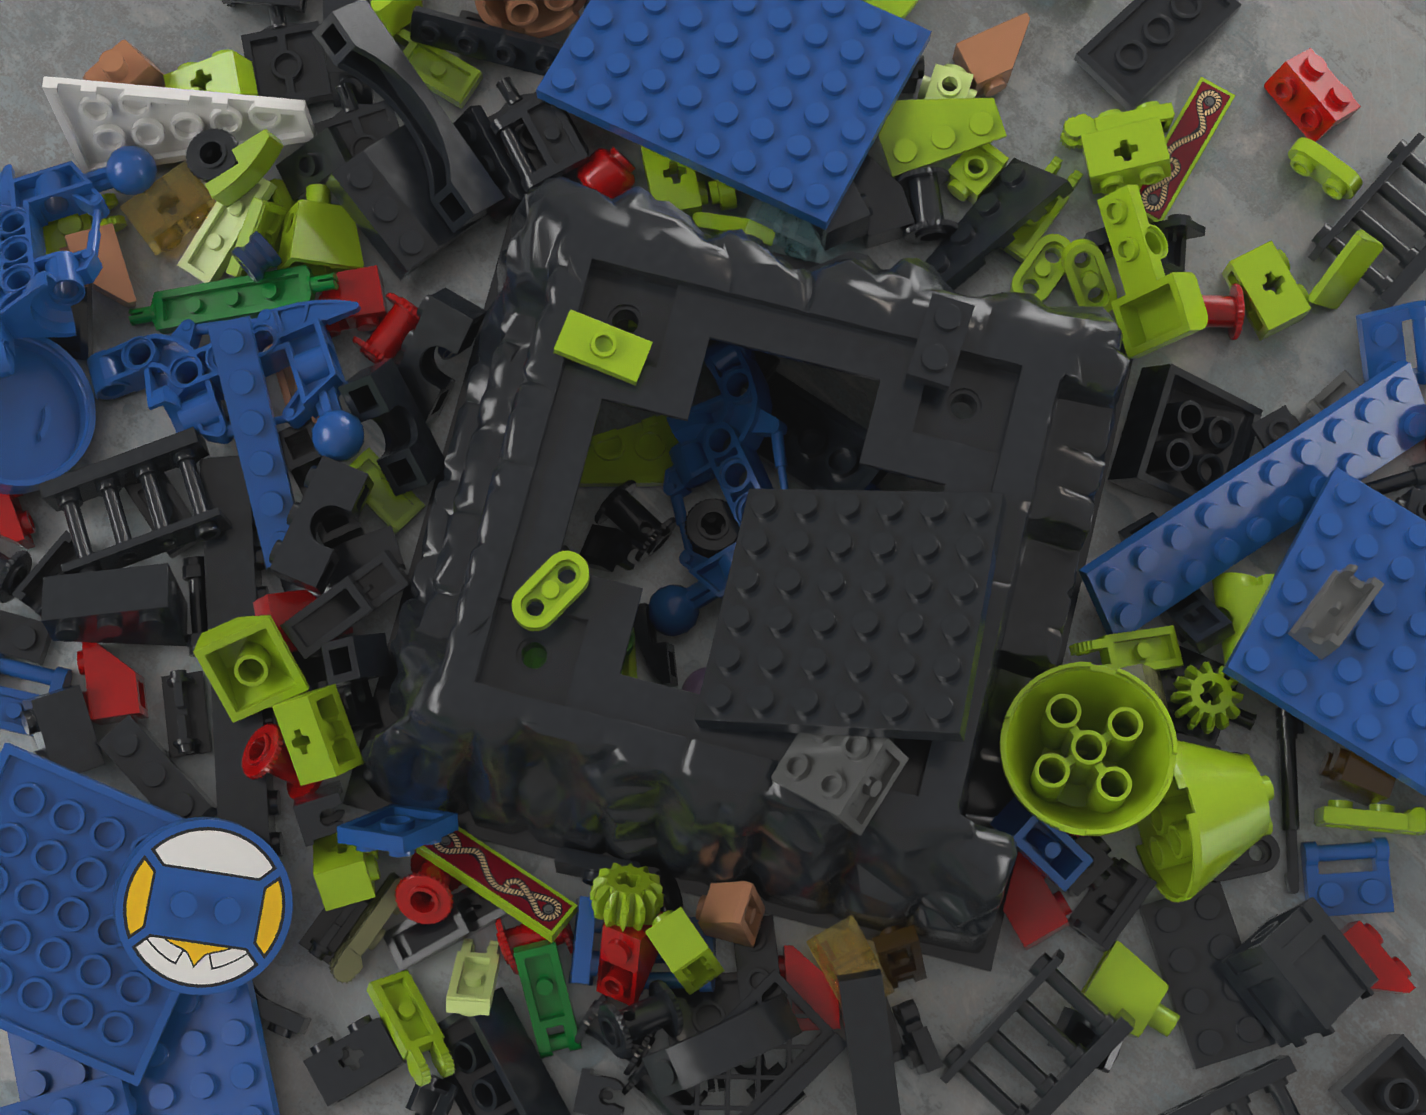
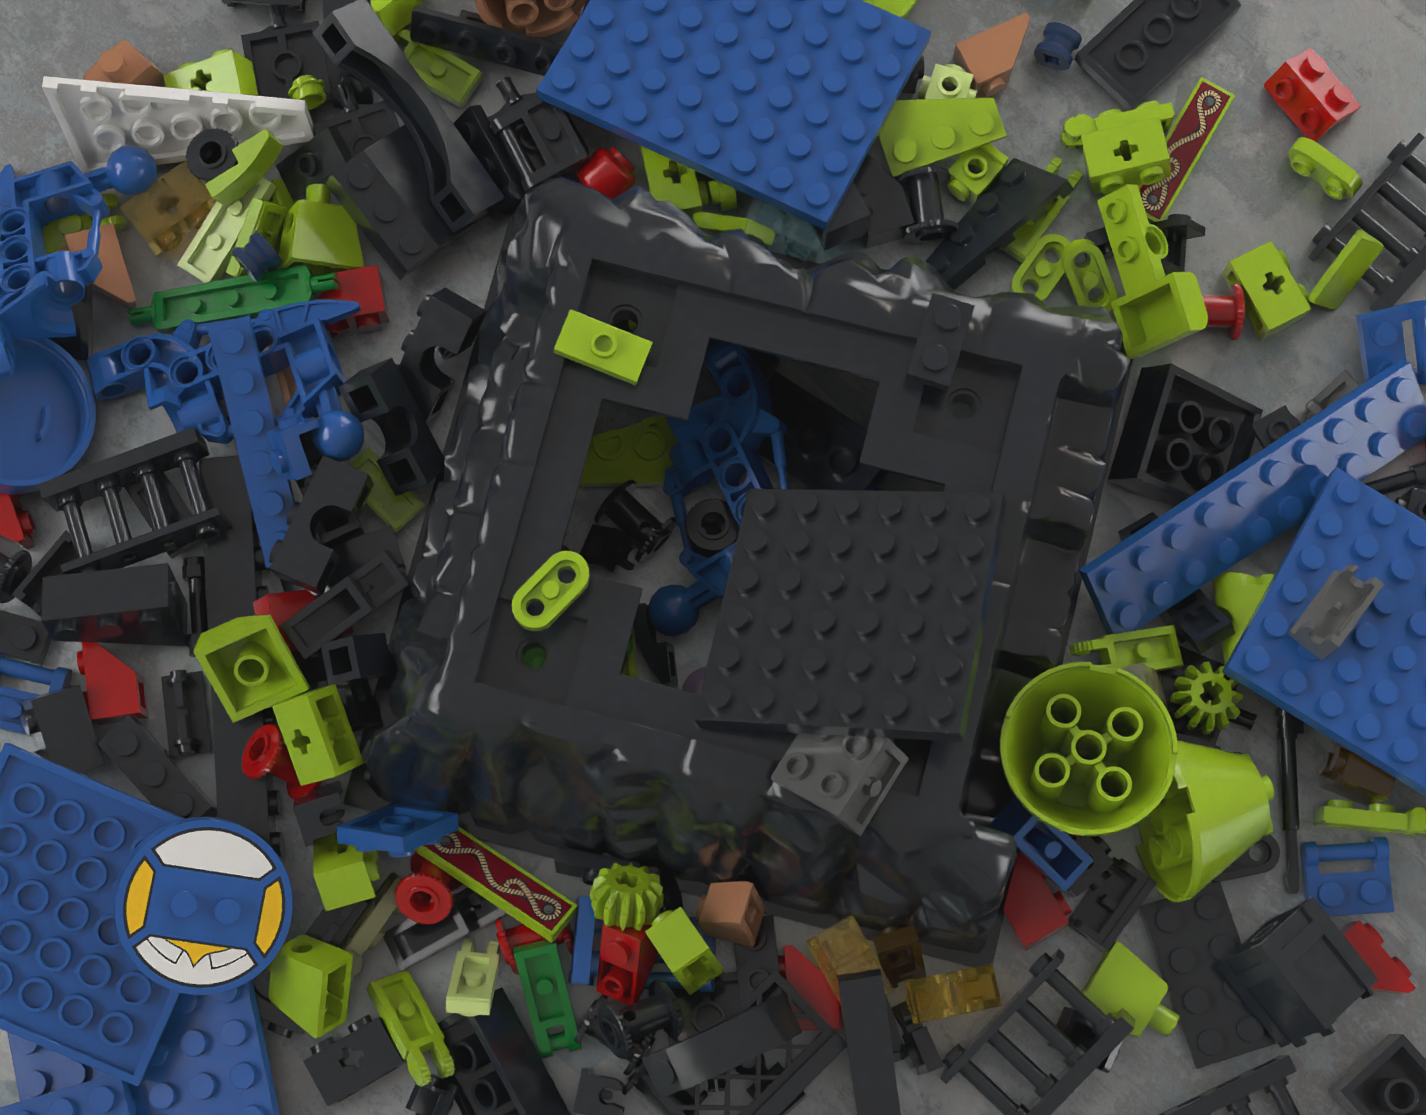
(287, 452): none -> blue bracket
(308, 89): none -> lime plate
(311, 983): none -> lime torso
(391, 332): red hose -> none
(952, 993): none -> clear yellow brick
(1057, 46): none -> dark blue wheel

